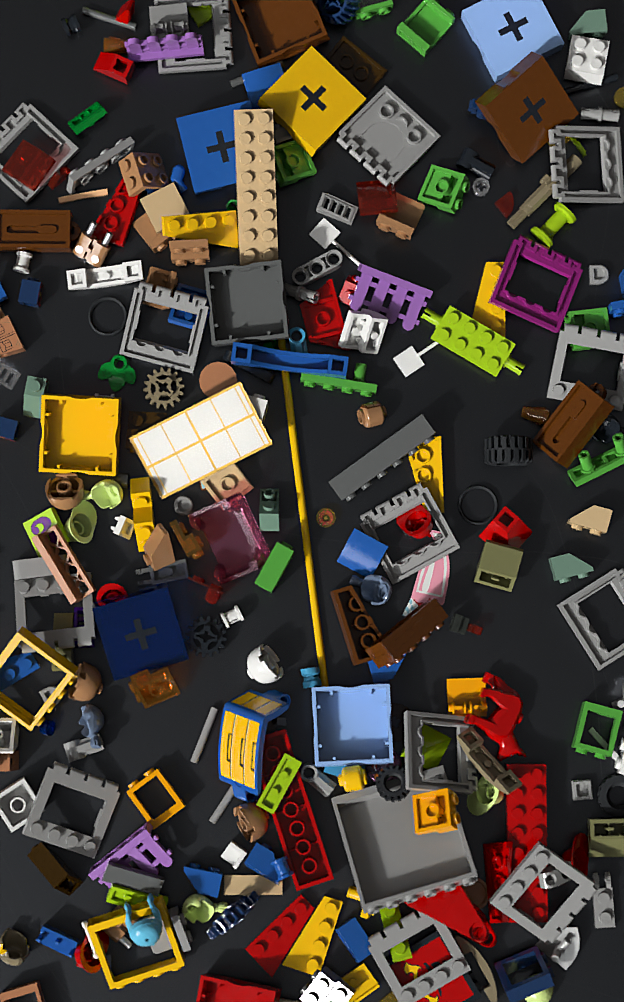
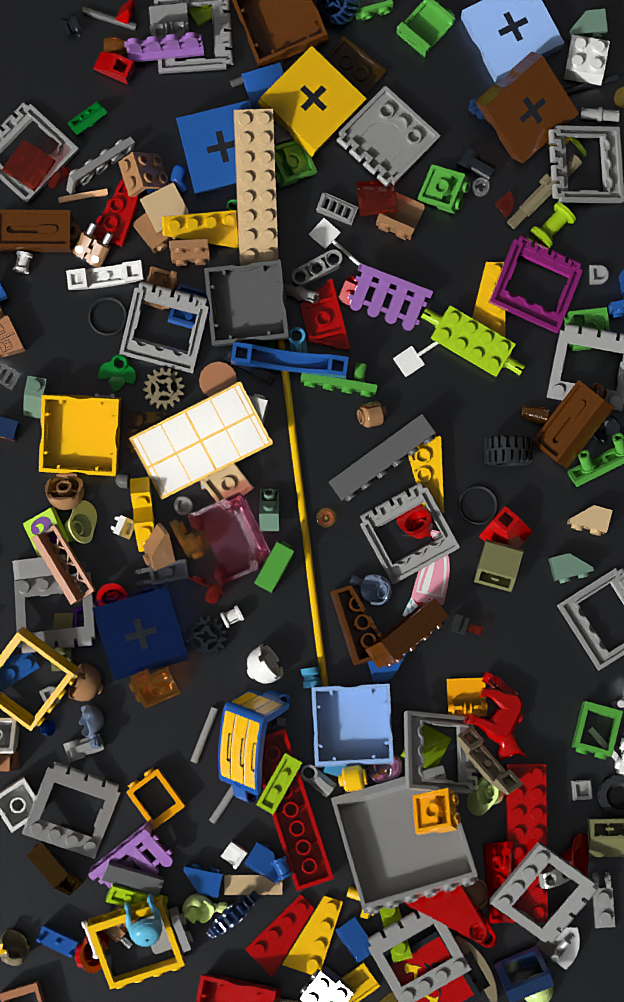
(30, 292): dark blue brick -> none
(105, 494): yellowish green hair -> none
(252, 820): medium nougat cylinder -> none
(362, 553): blue slope -> none
(363, 331): white brick -> none
(381, 783): black tyre -> none

